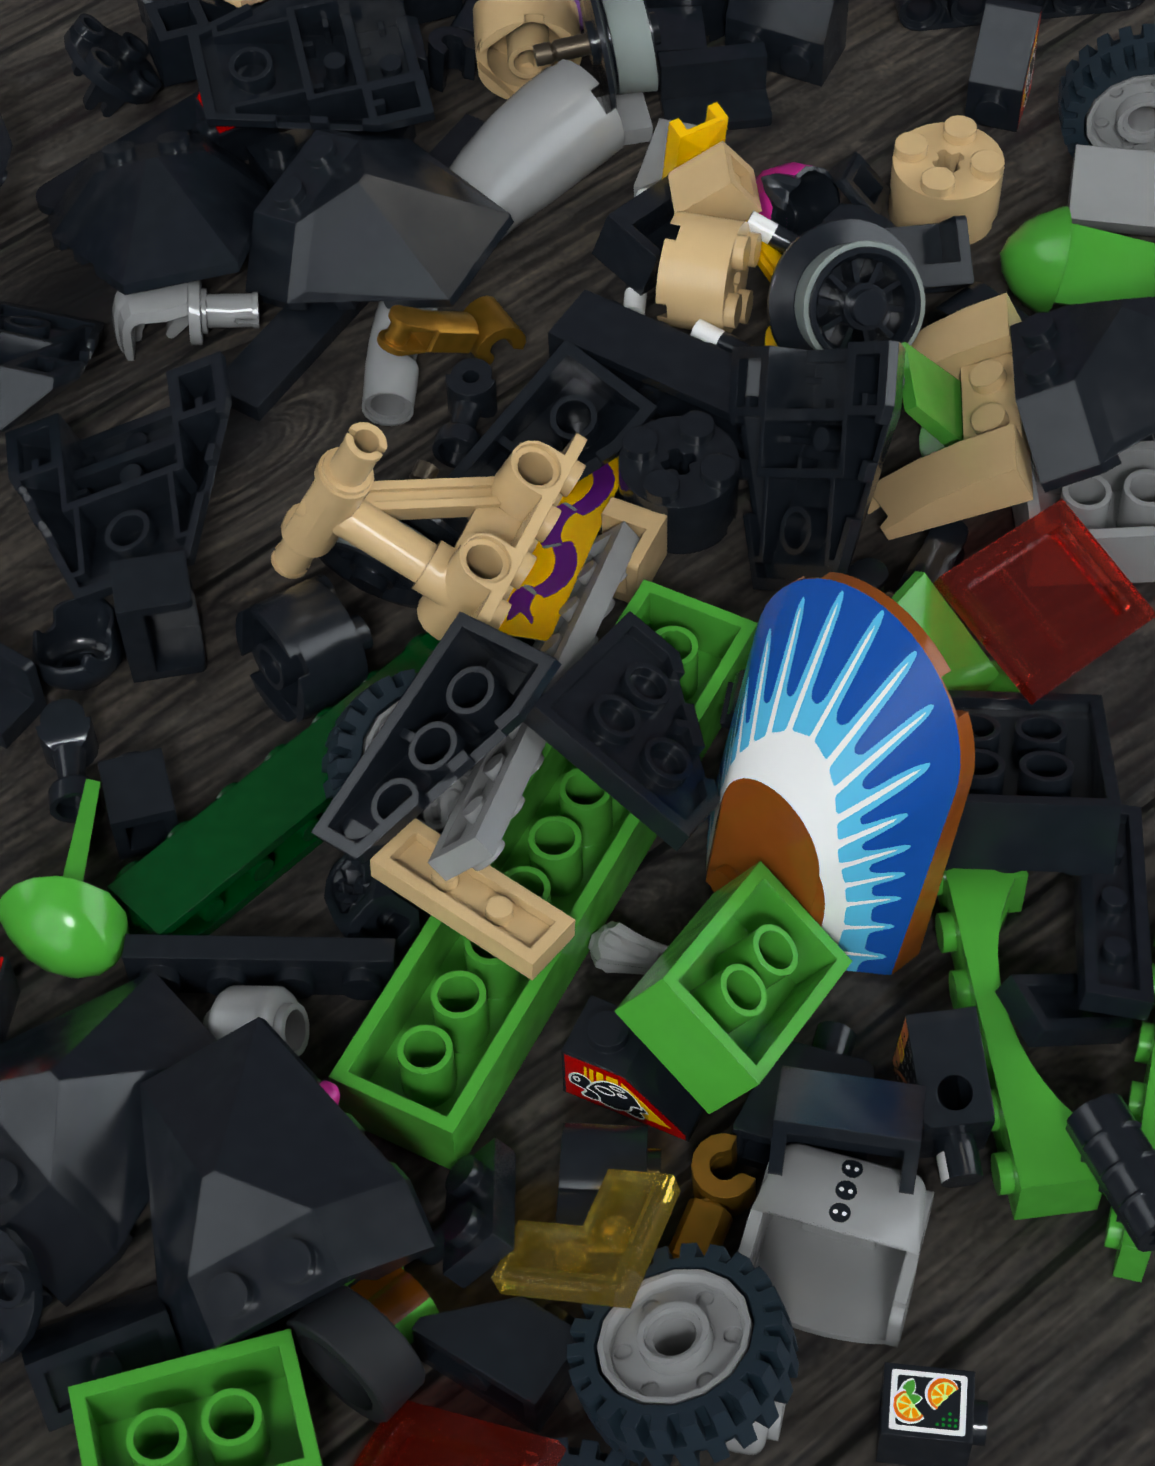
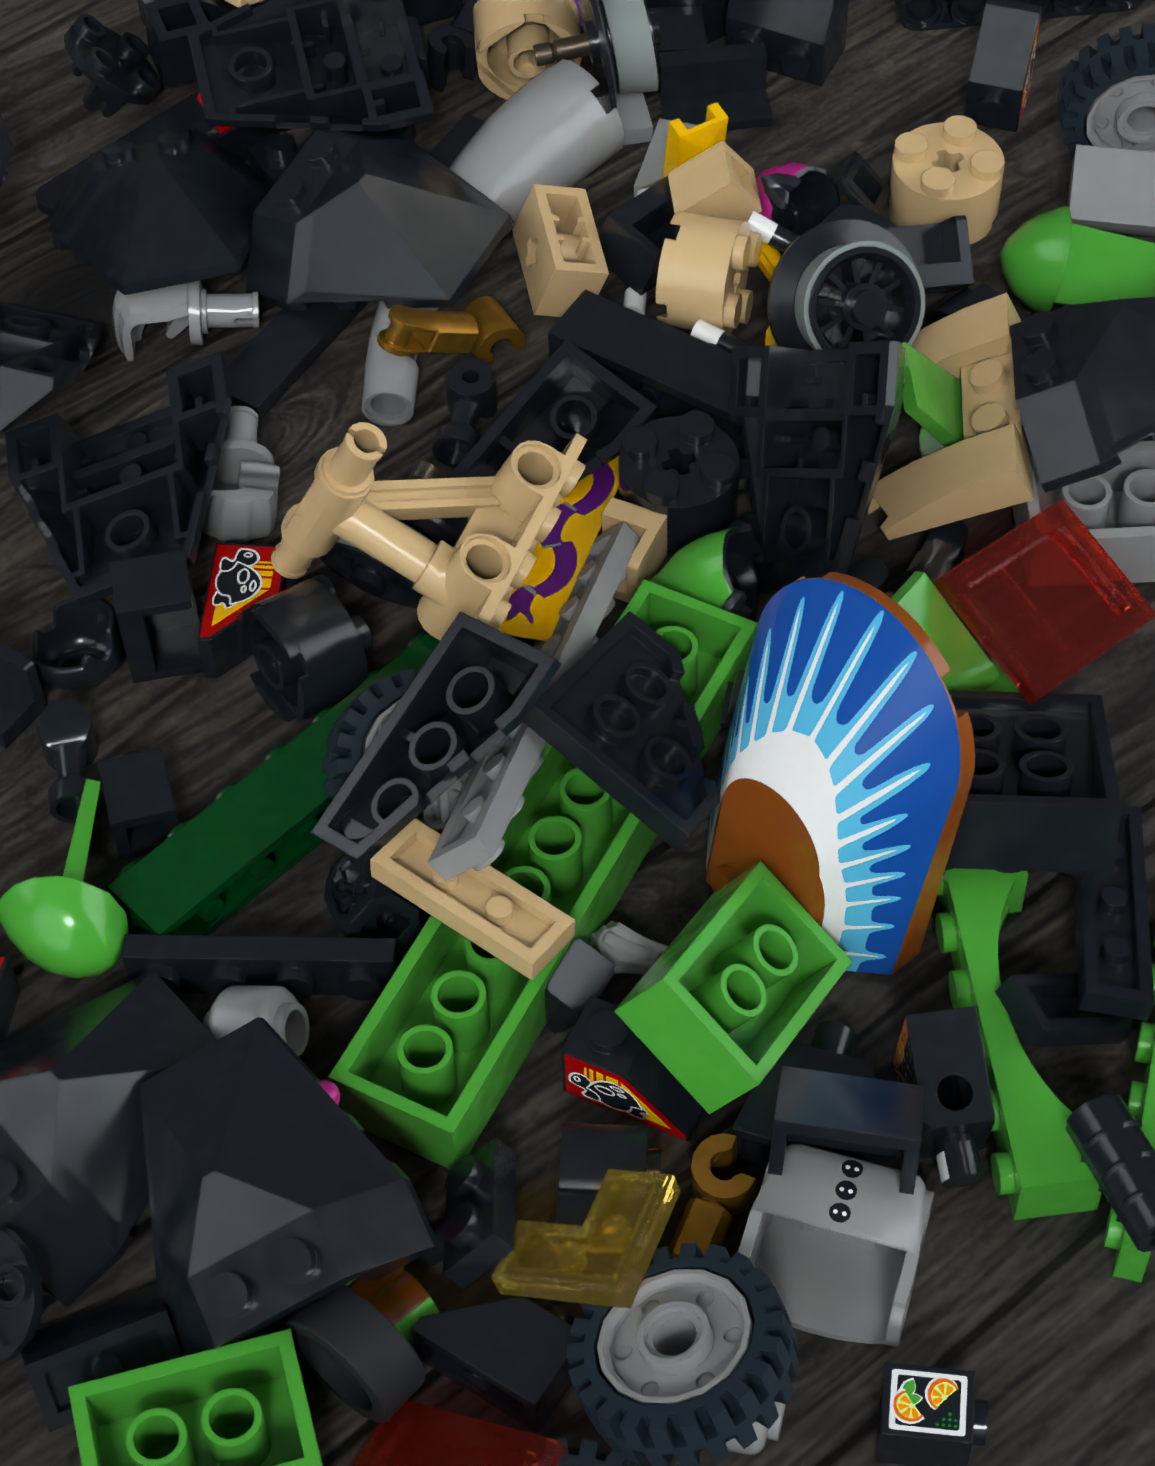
(236, 581): none -> slope
(244, 484): none -> light grey piece
(558, 248): none -> tan brick
(577, 977): none -> black slope
(718, 570): none -> hat

